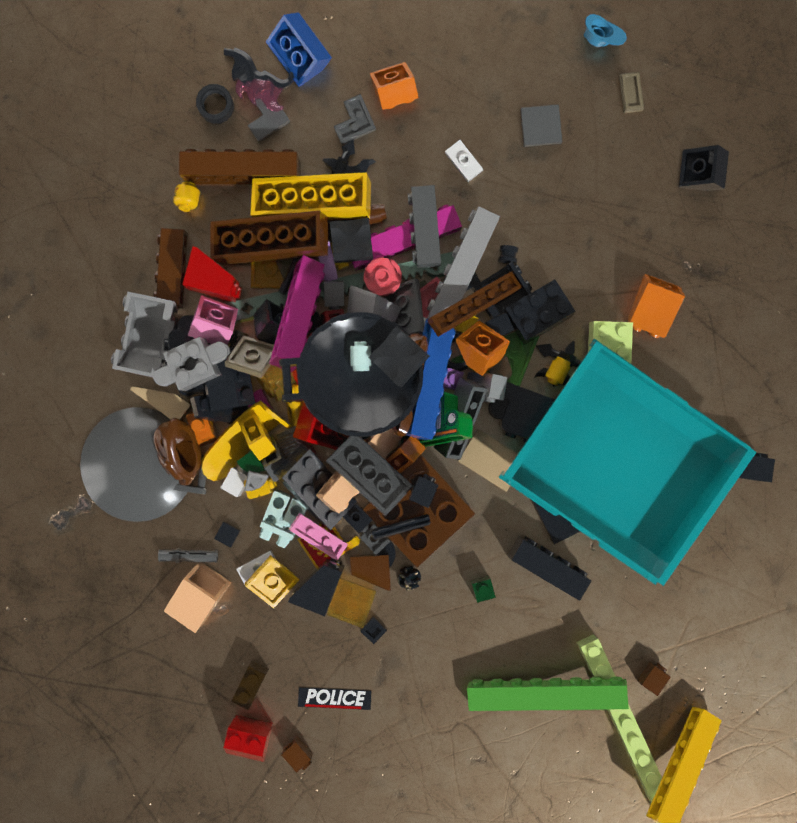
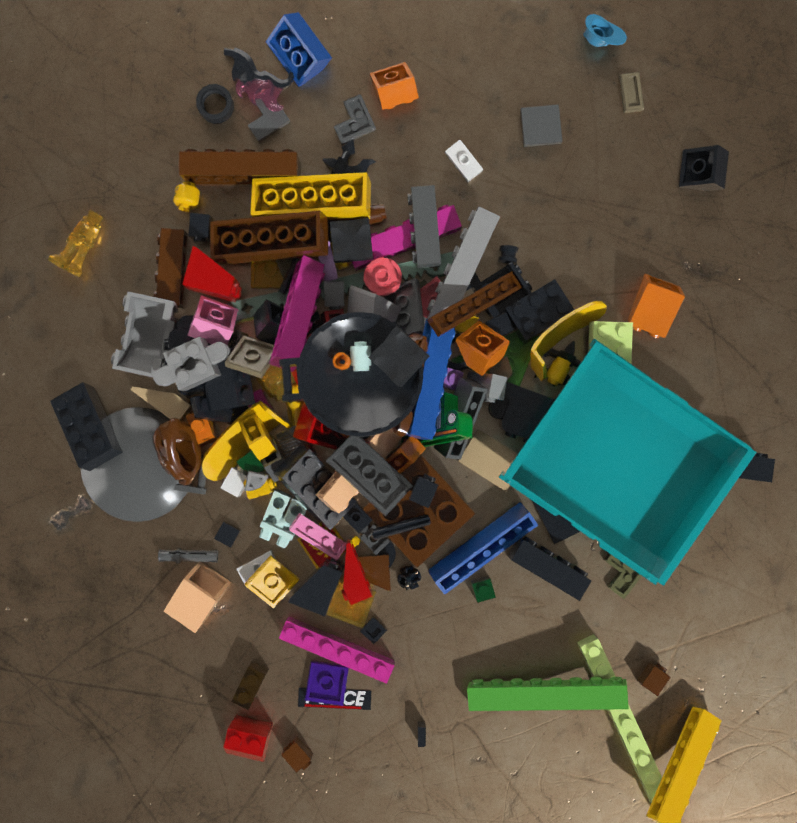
(82, 236): none -> clear yellow piece
(86, 426): none -> black brick
(199, 227): none -> black brick
(326, 683): none -> dark purple tile
(337, 649): none -> dark pink brick
(342, 356): none -> orange hinge
(355, 584): none -> red slope
(421, 734): none -> black tile
(482, 548): none -> blue brick
(563, 327): none -> yellow piece
(625, 578): none -> olive tile

